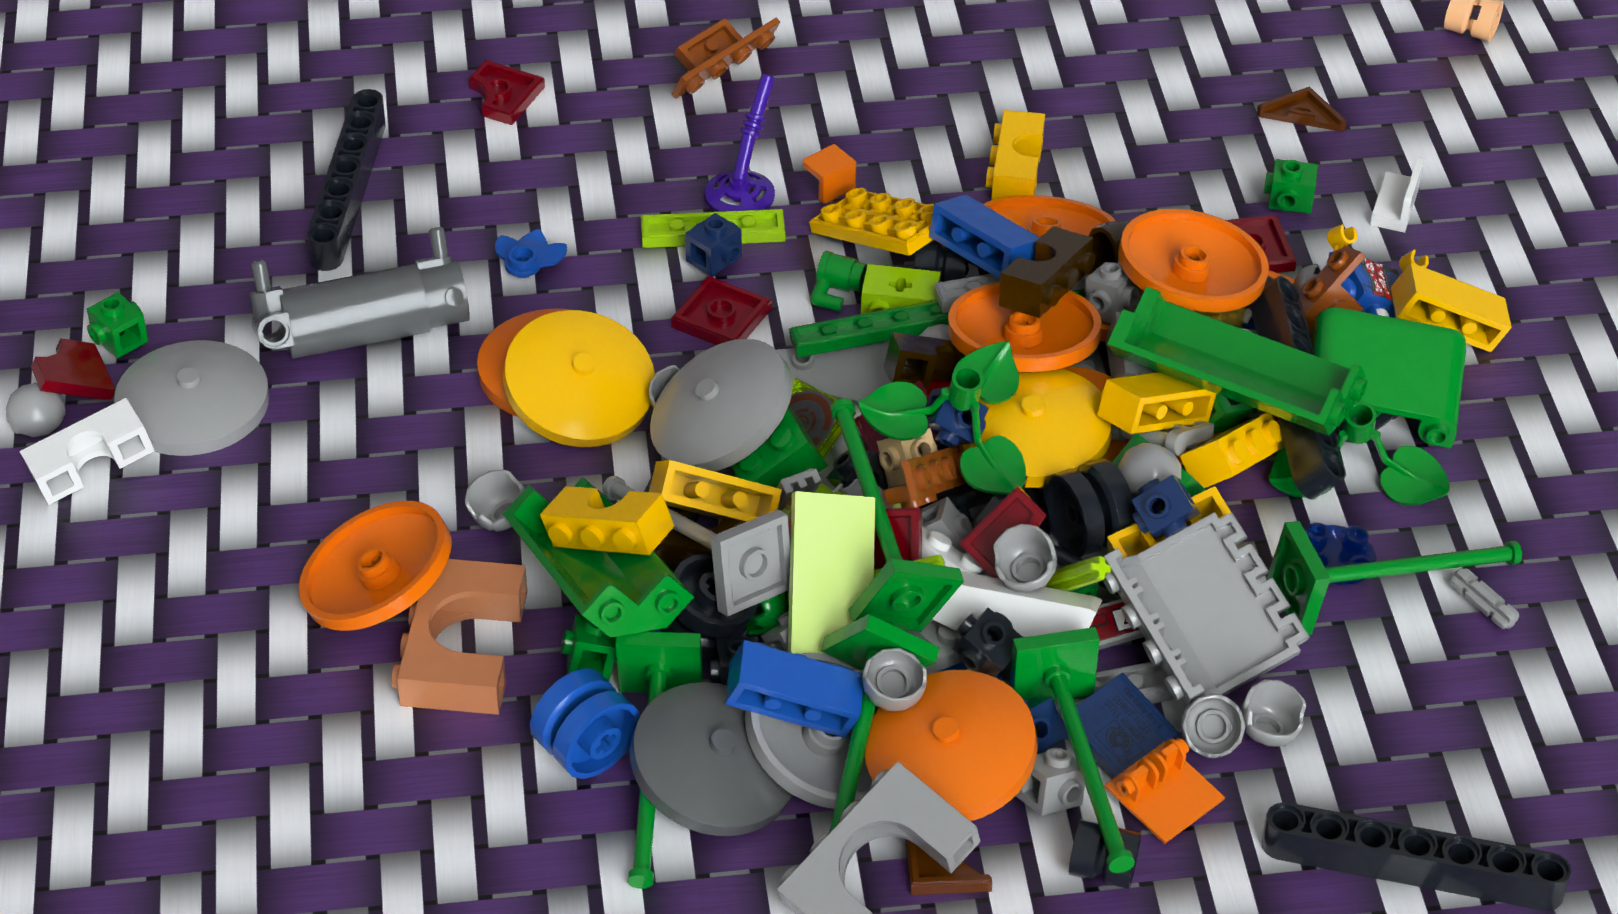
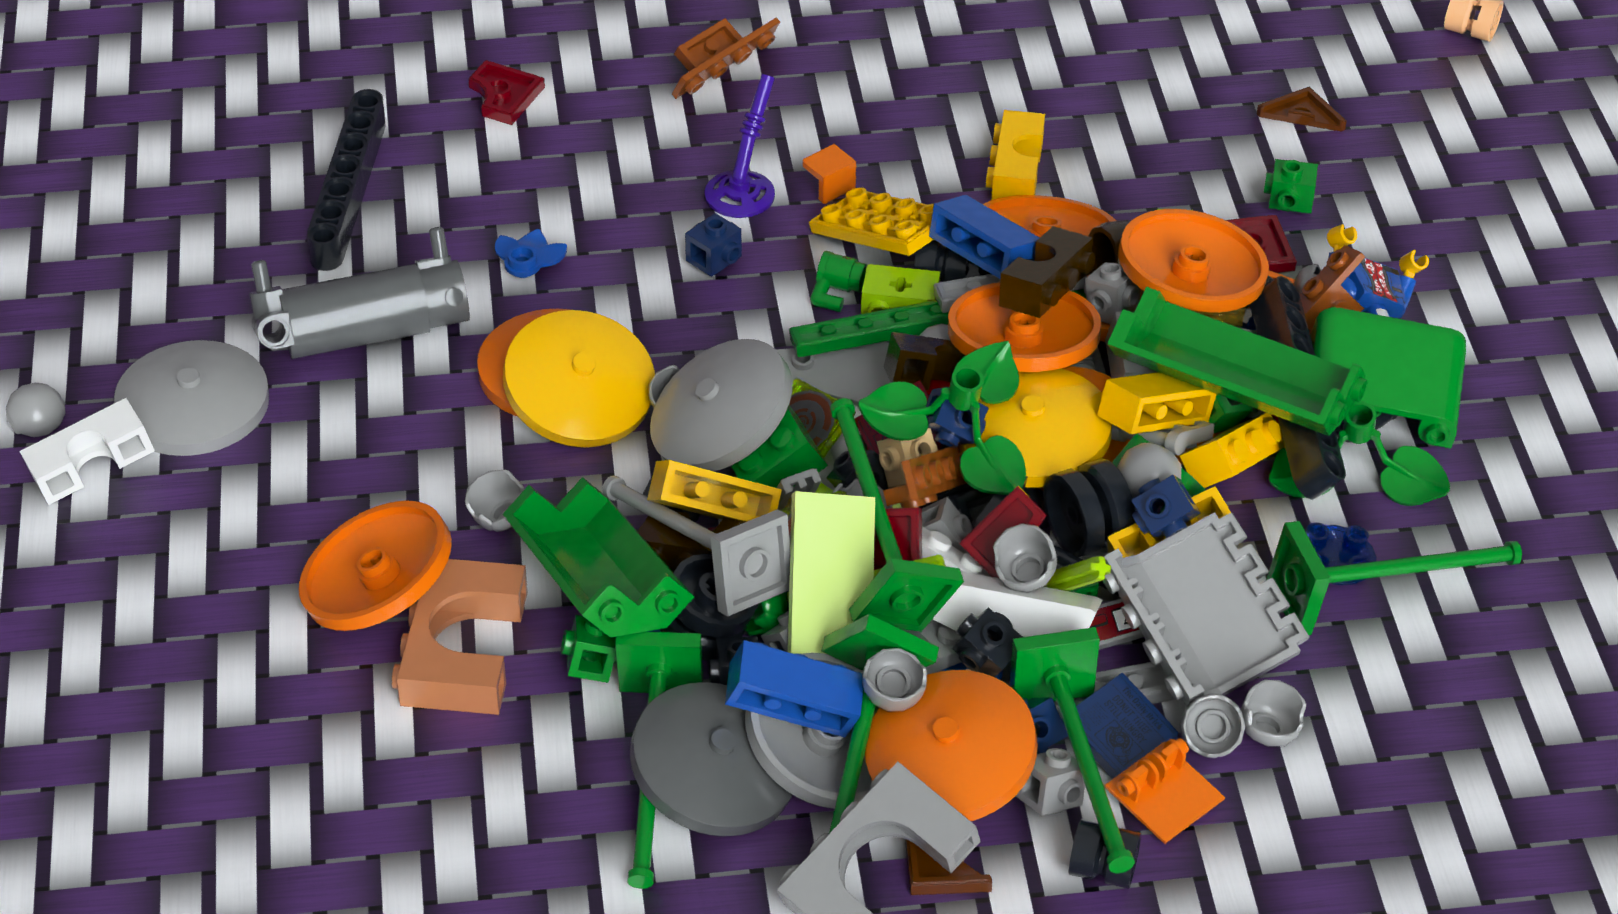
(74, 371): dark red tile -> none
(117, 325): green brick -> none
(584, 723): blue wheel -> none
(631, 526): yellow arch -> none
(670, 229): lime tile -> none
(720, 312): dark red tile -> none
(1397, 199): white panel -> none
(1416, 856): black beam -> none
(1450, 303): yellow brick -> none
(1484, 598): light grey axle -> none

